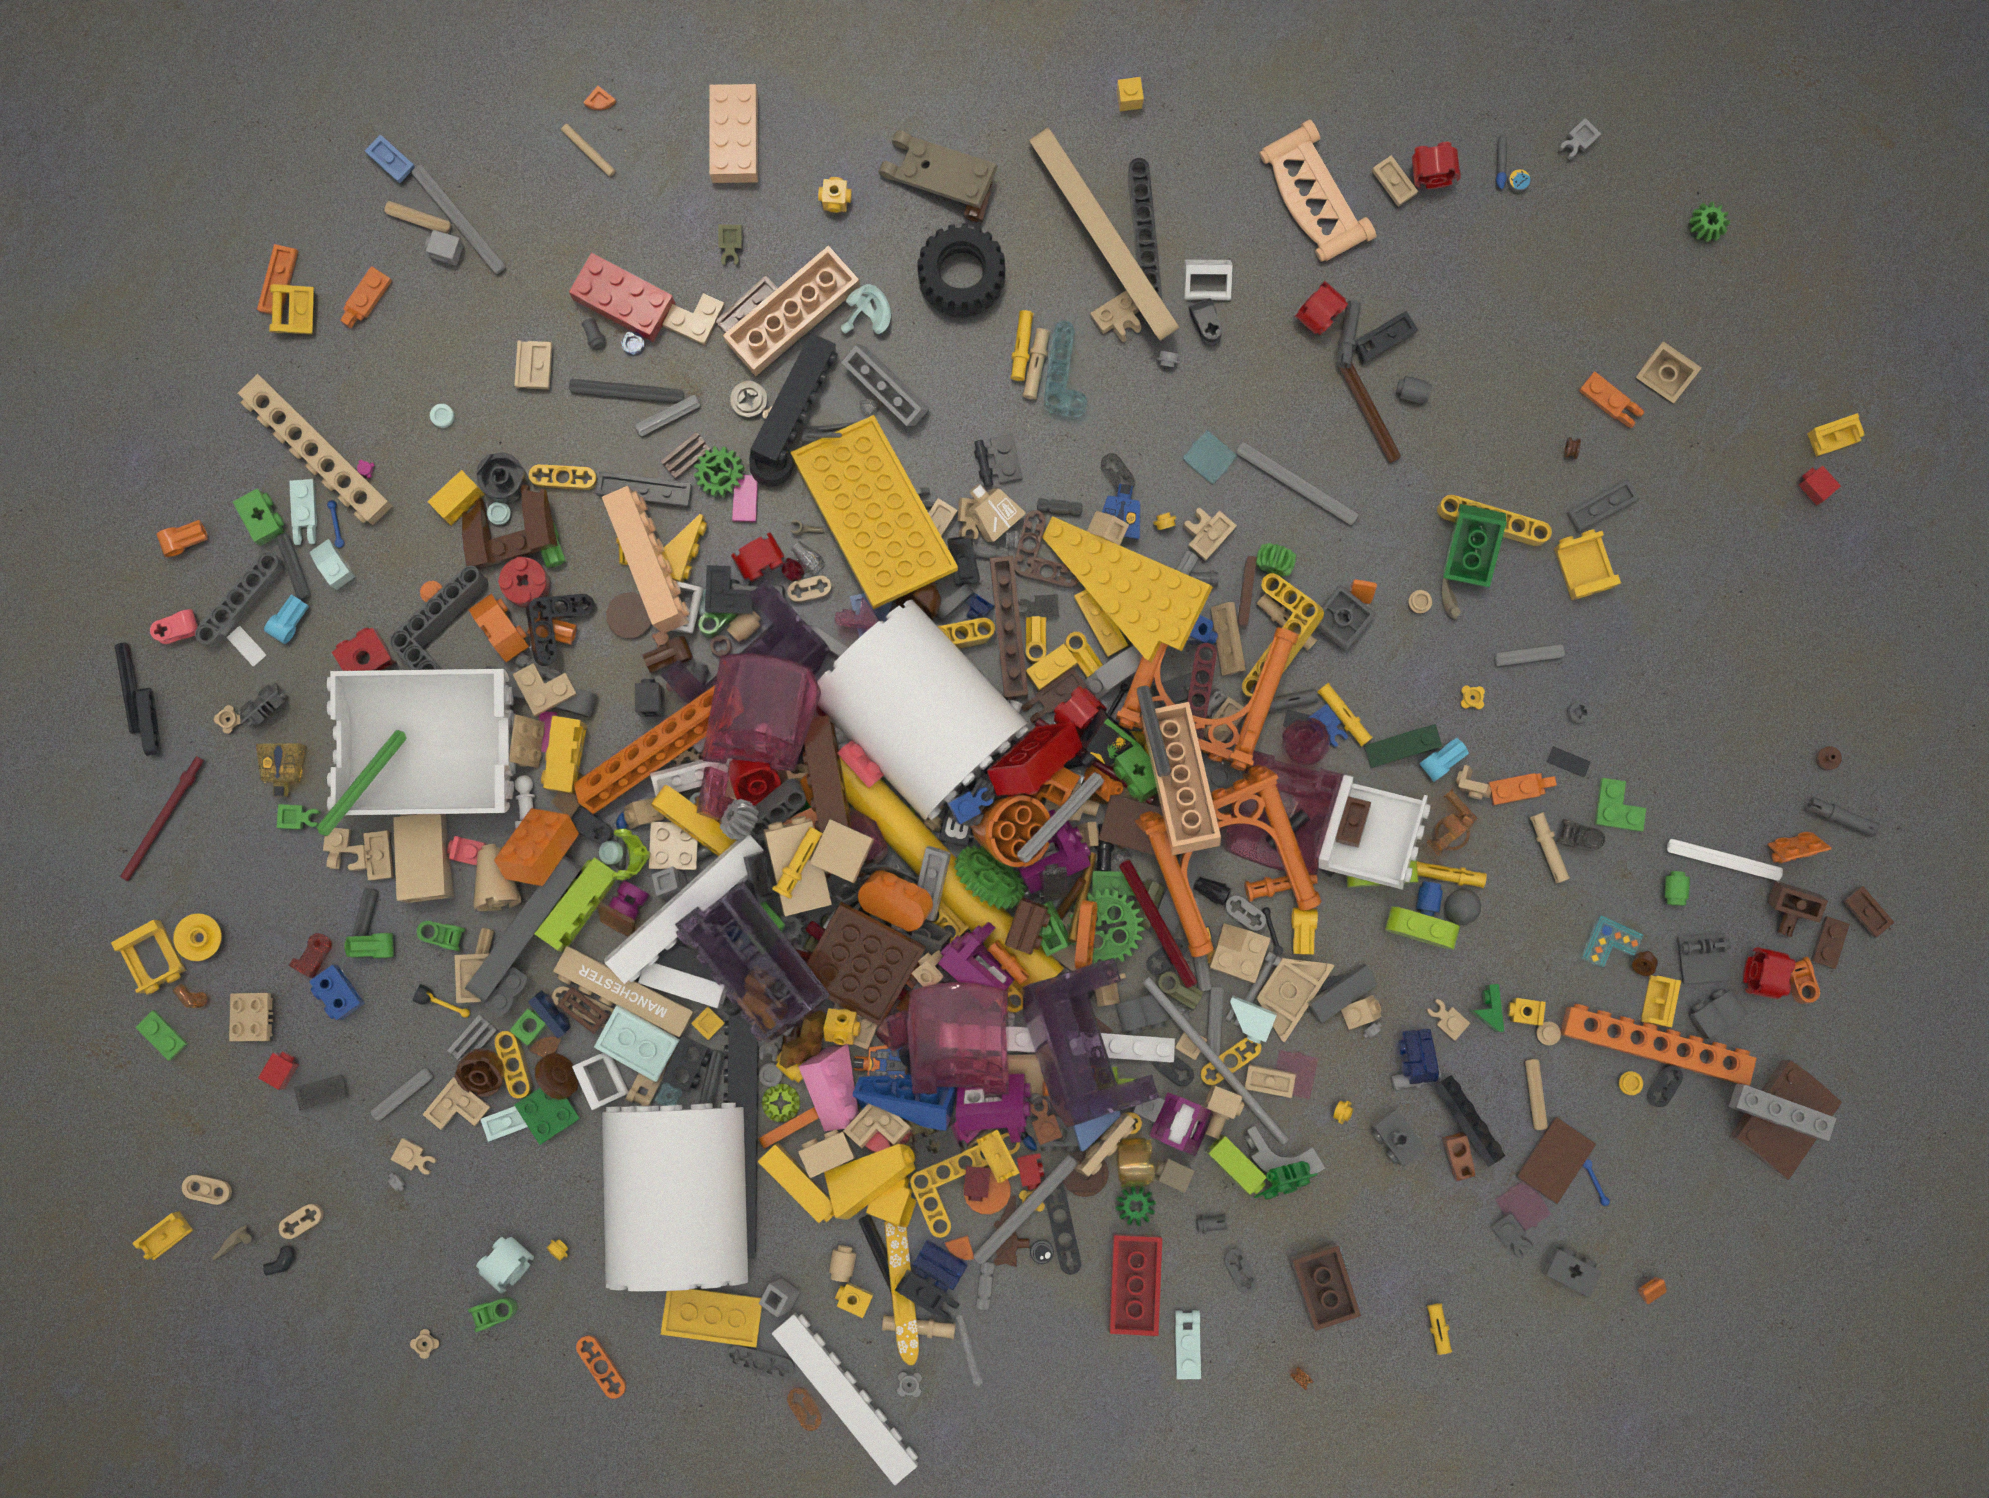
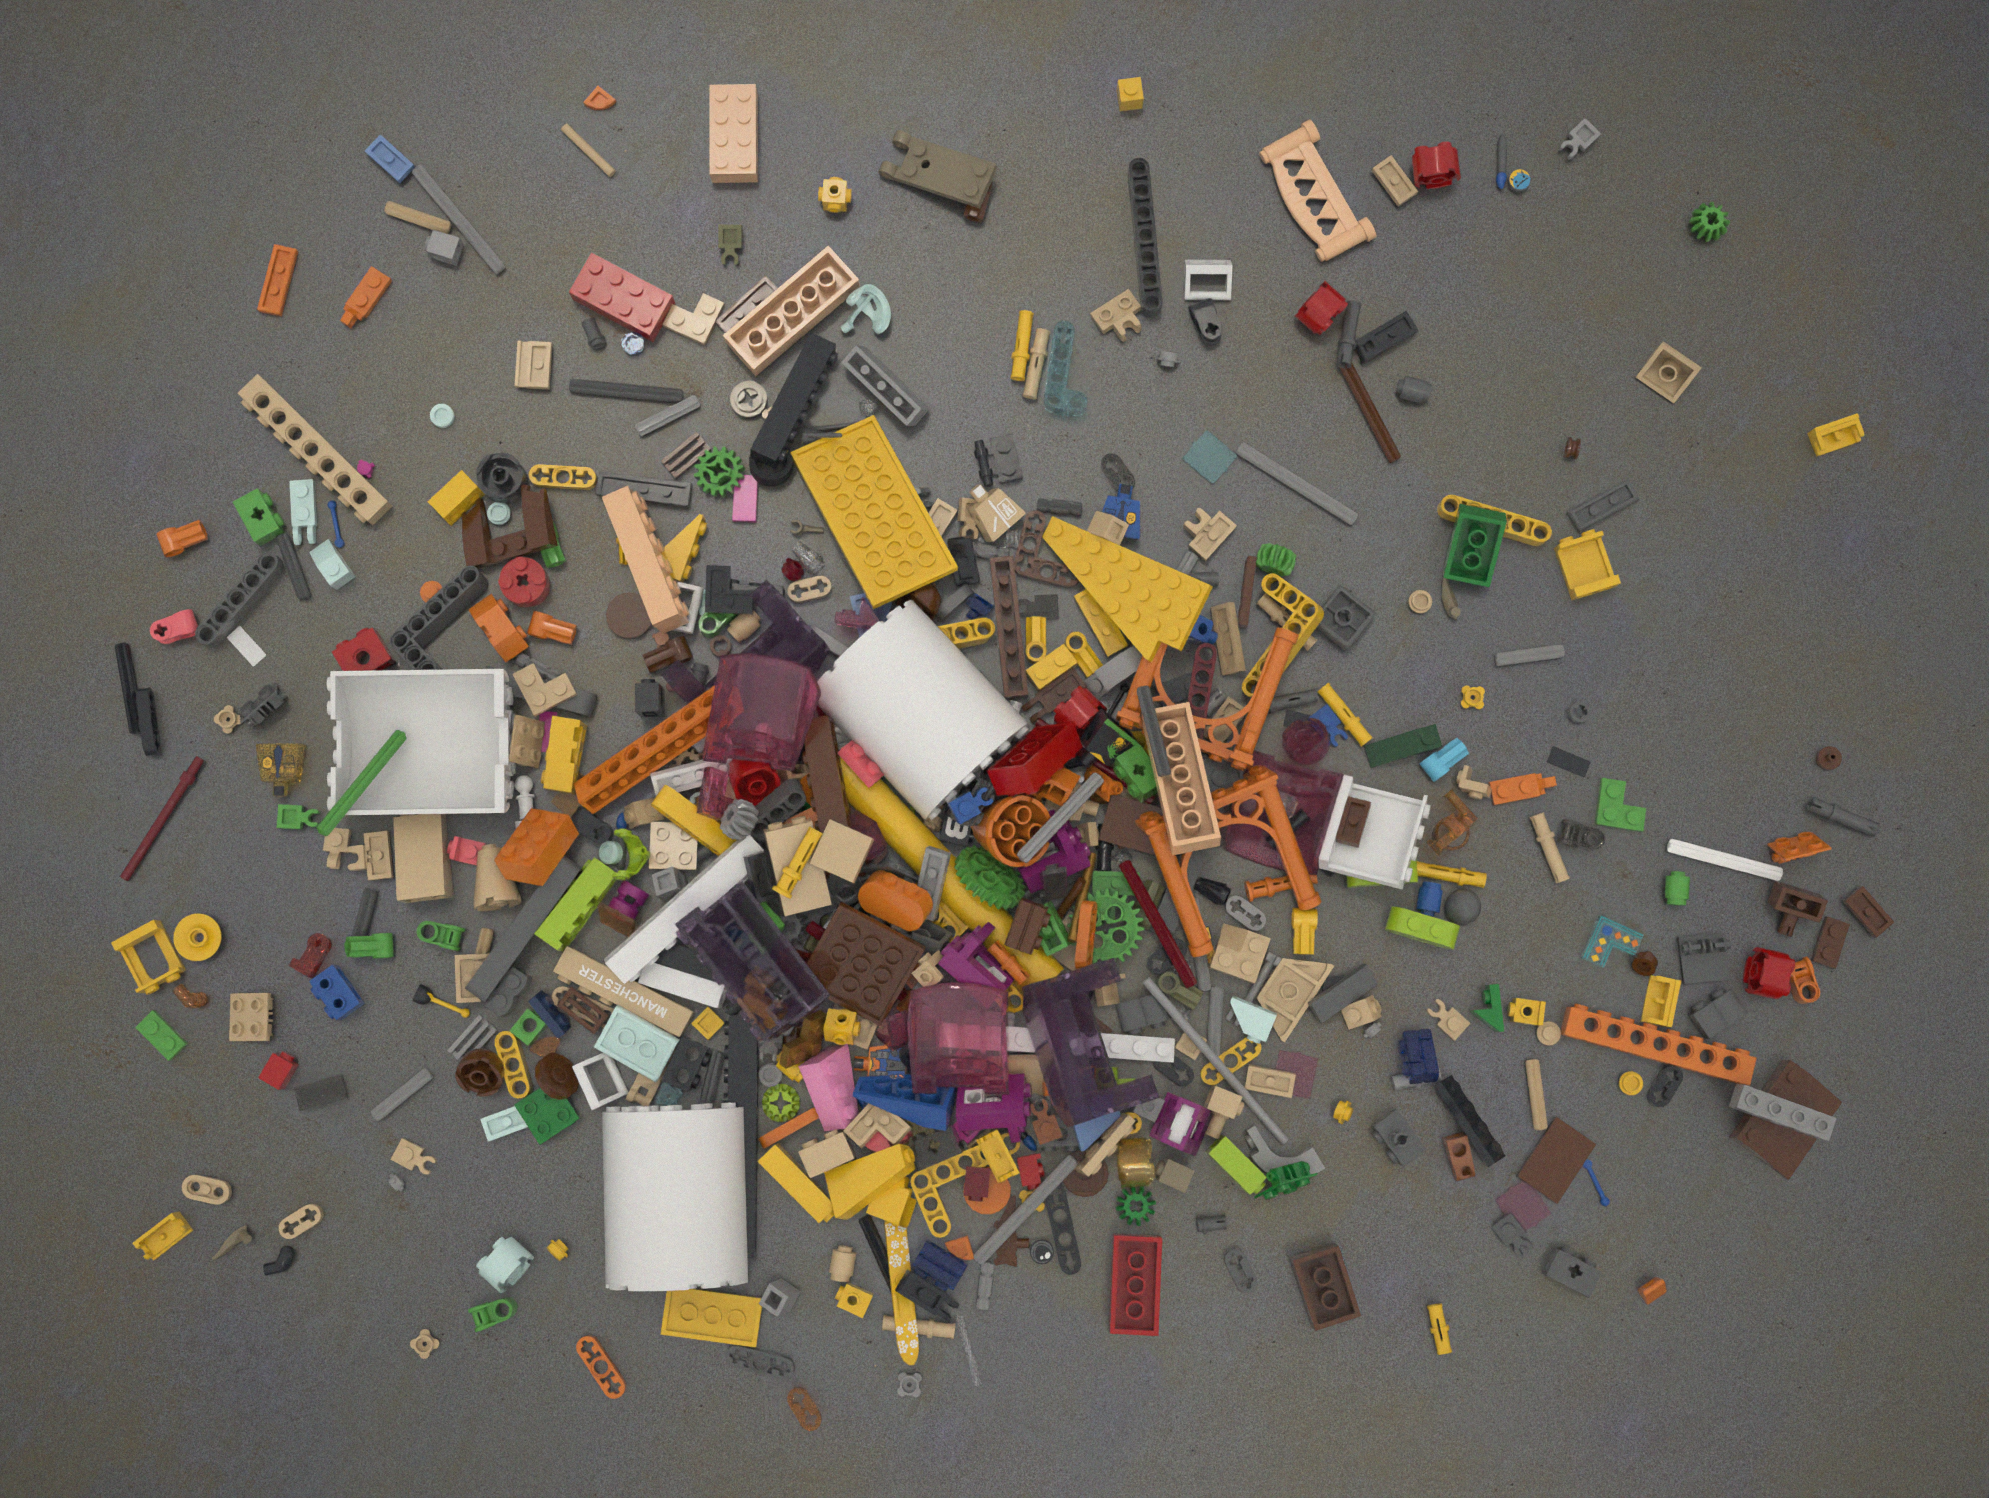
(283, 624): medium azure piece -> none
(299, 309): yellow plate -> none
(454, 1100): tan plate -> none
(549, 613): black beam -> none
(758, 556): red brick -> none
(845, 1398): white brick -> none
(961, 241): black tyre -> none
(1104, 234): tan beam -> none
(1164, 521): yellow plate -> none
(1187, 1345): light aqua plate -> none
(1277, 949): black hinge -> none
(1301, 1378): clear orange bush -> none
(1363, 590): orange slope -> none
(1610, 399): orange hinge -> none
(1819, 484): red brick -> none

